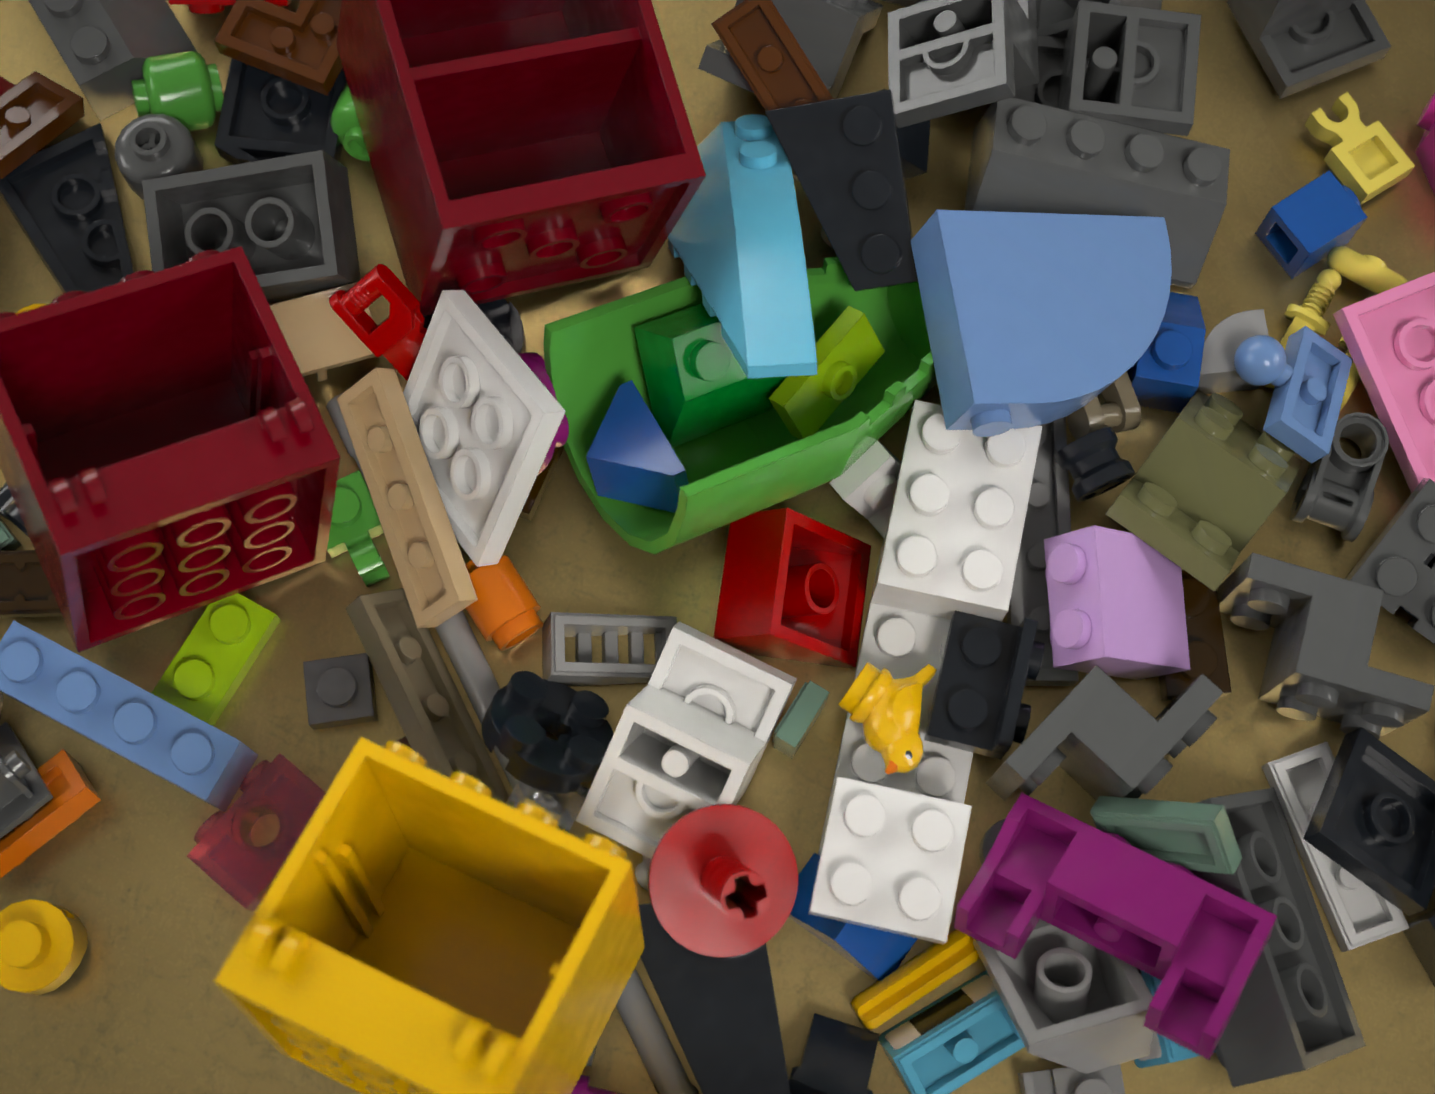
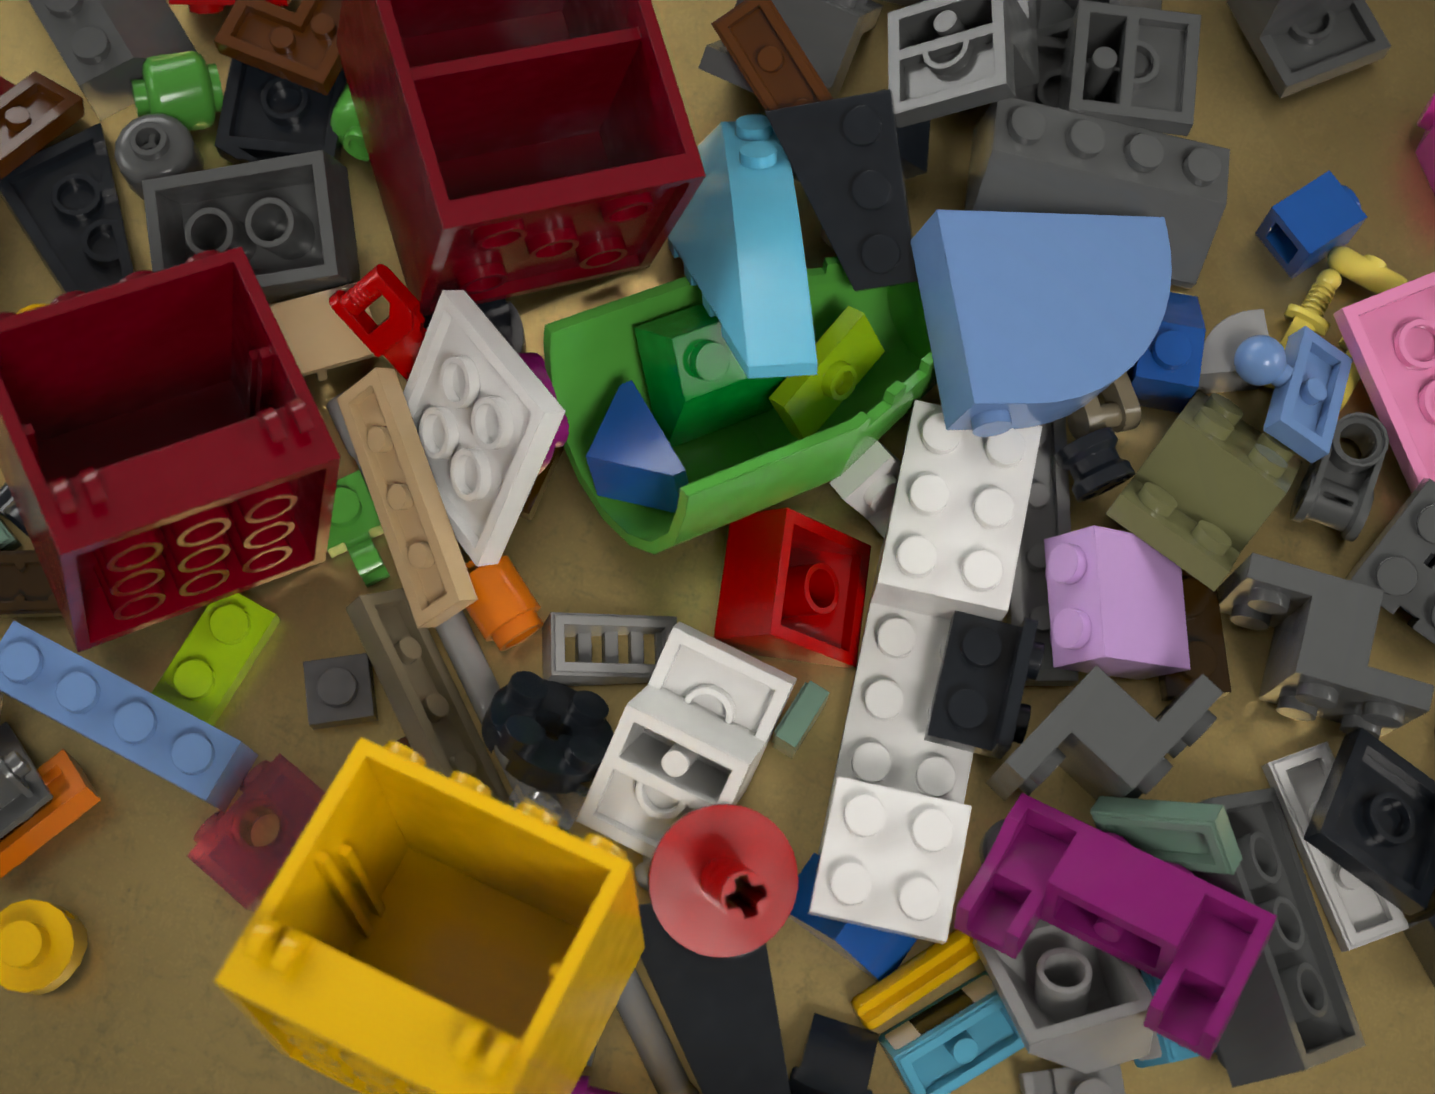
(889, 714): yellow animal -> none
(1360, 155): light yellow plate -> none

